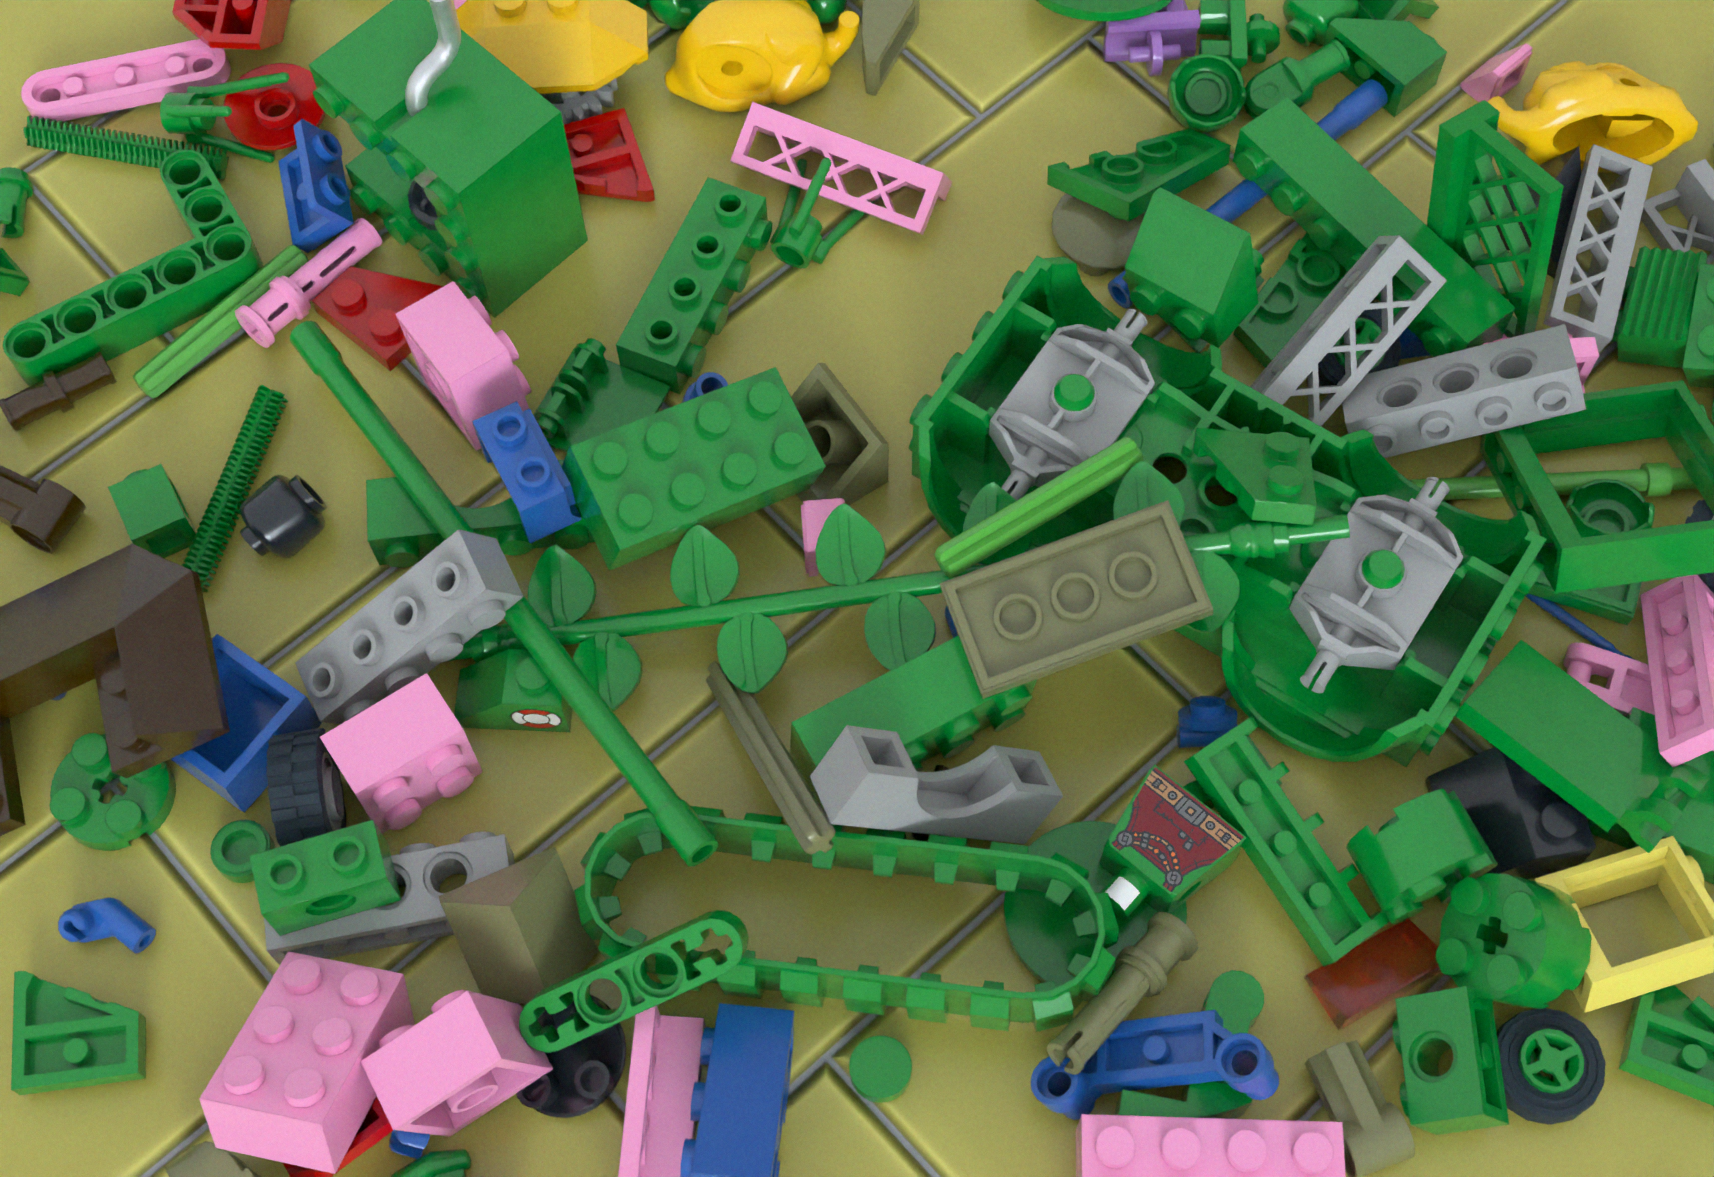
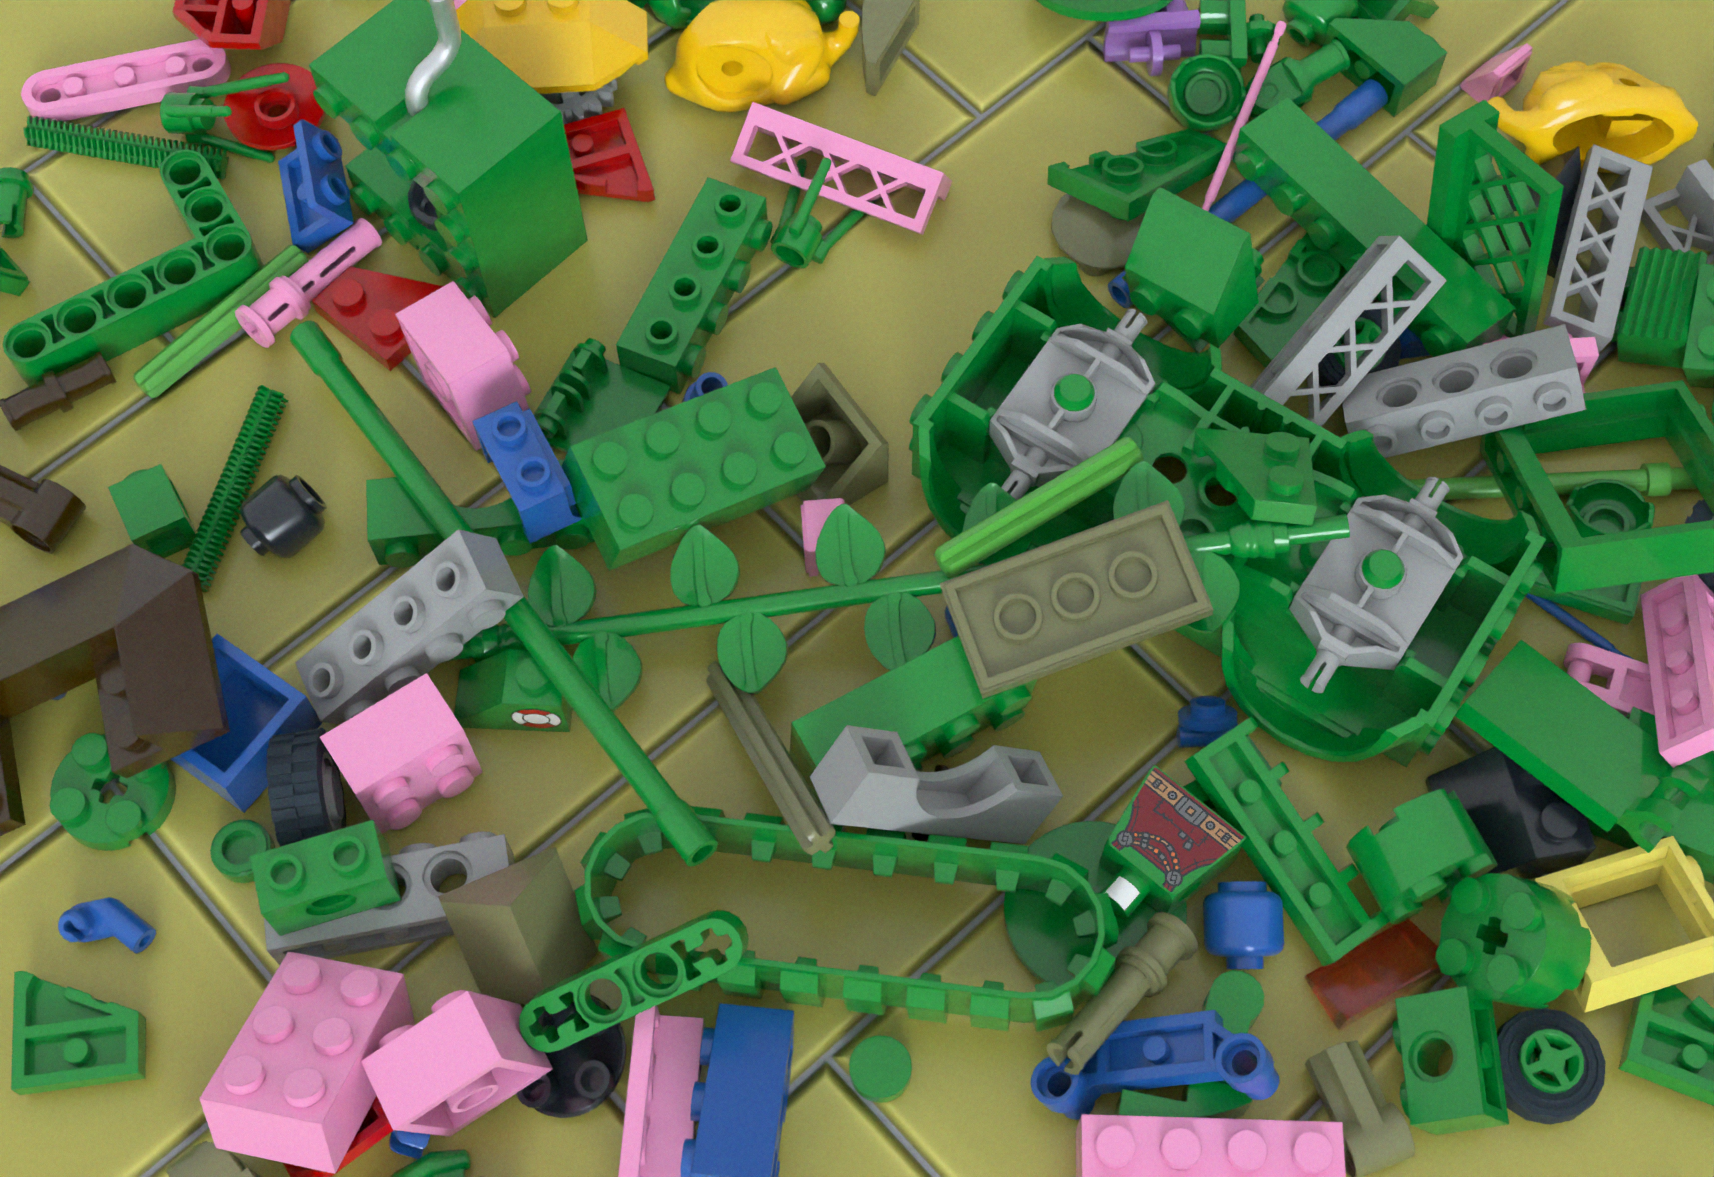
(1243, 115): none -> bright pink piece
(1243, 924): none -> blue head

